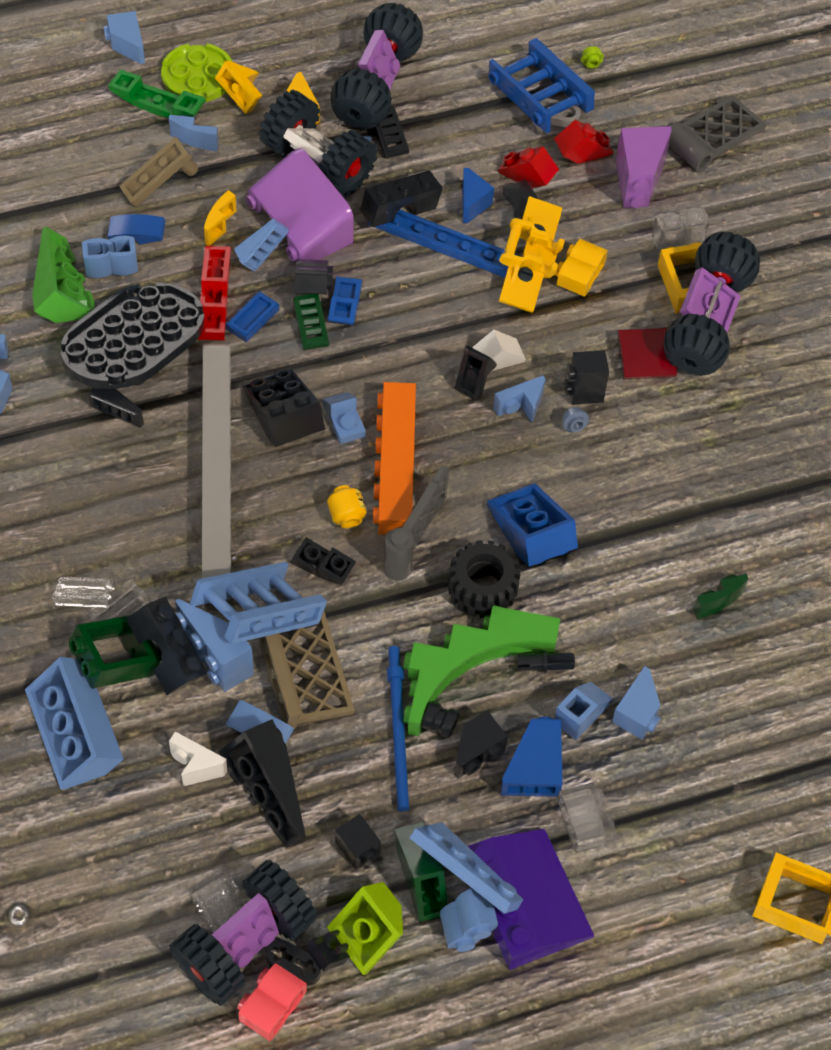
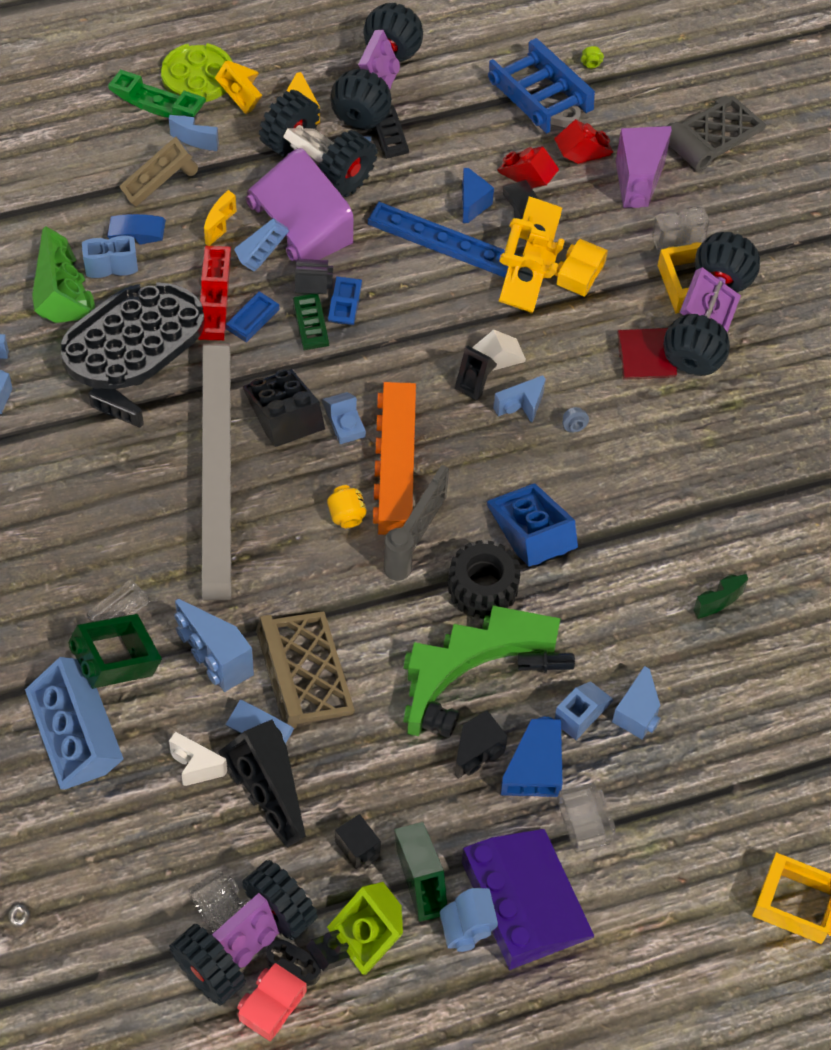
(82, 595): clear tile -> none
(125, 35): medium blue slope -> none
(179, 660): black arch -> none
(257, 620): medium blue fence -> none
(326, 564): black slope -> none
(384, 200): black arch -> none
(395, 677): blue bar -> none
(464, 863): medium blue wing -> none
(587, 377): black brick -> none

